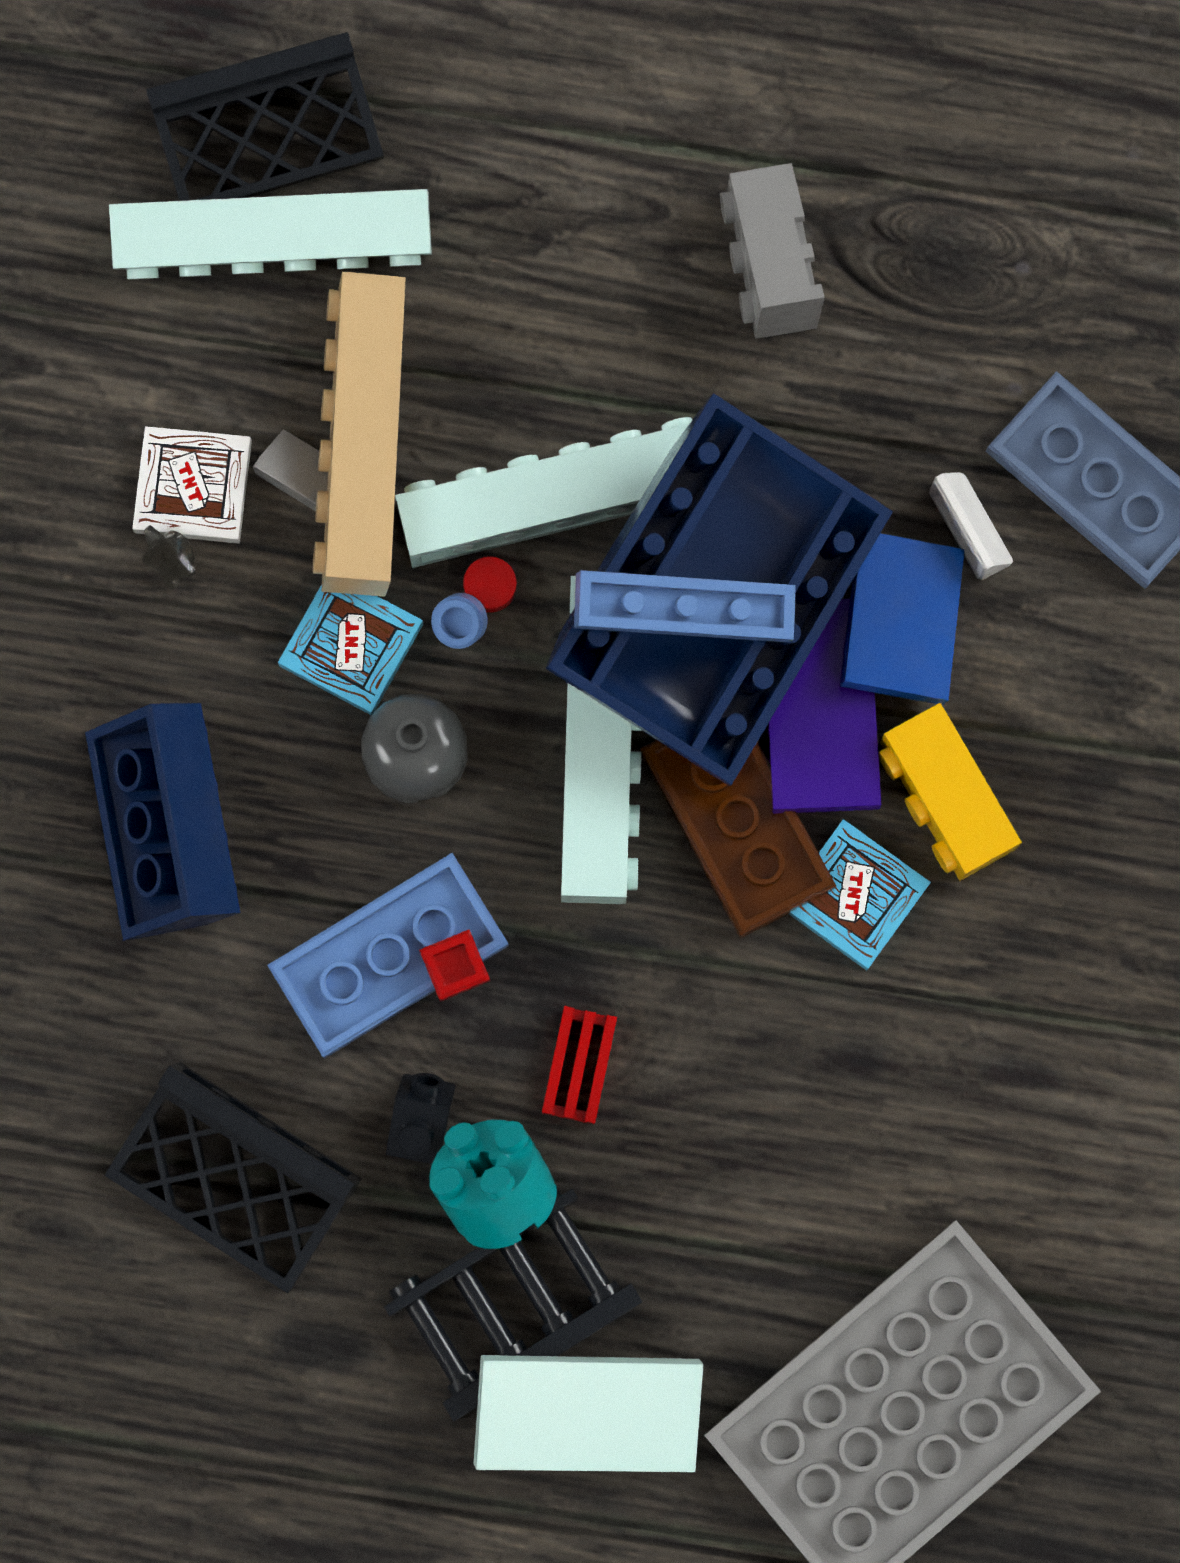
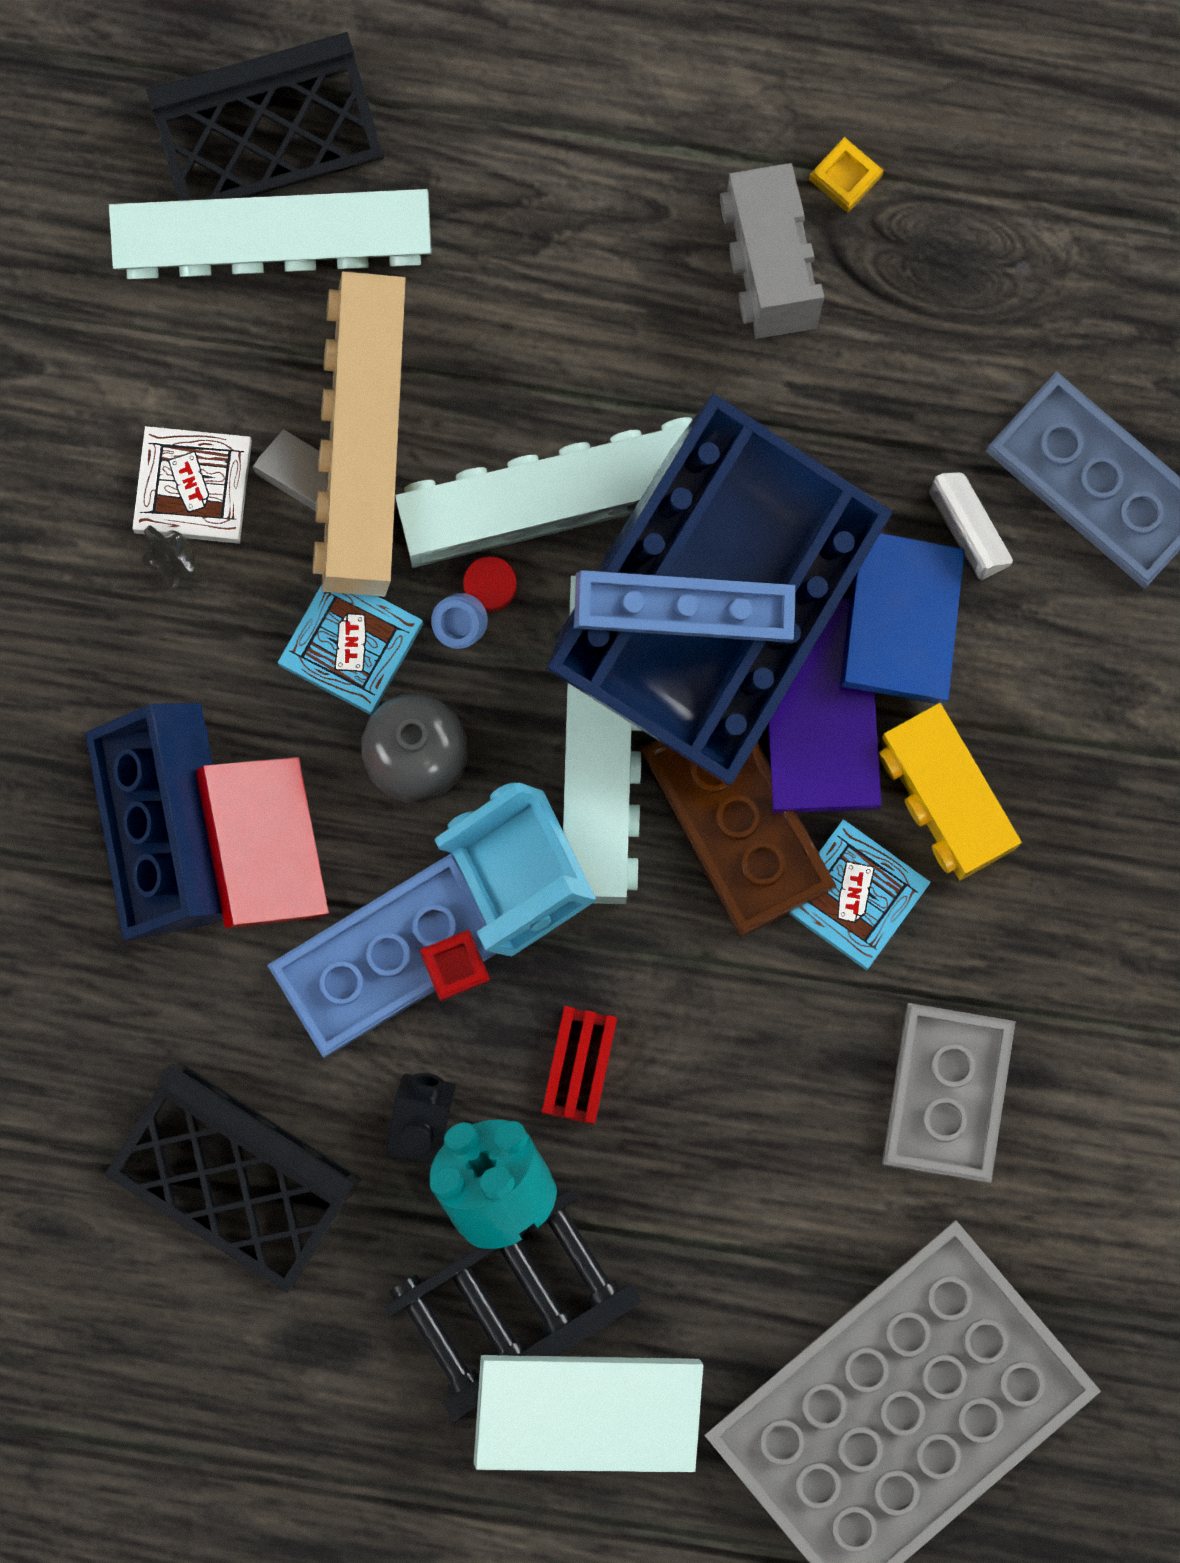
(261, 842): none -> tile
(517, 867): none -> medium azure panel
(846, 175): none -> yellow tile
(948, 1093): none -> light grey tile

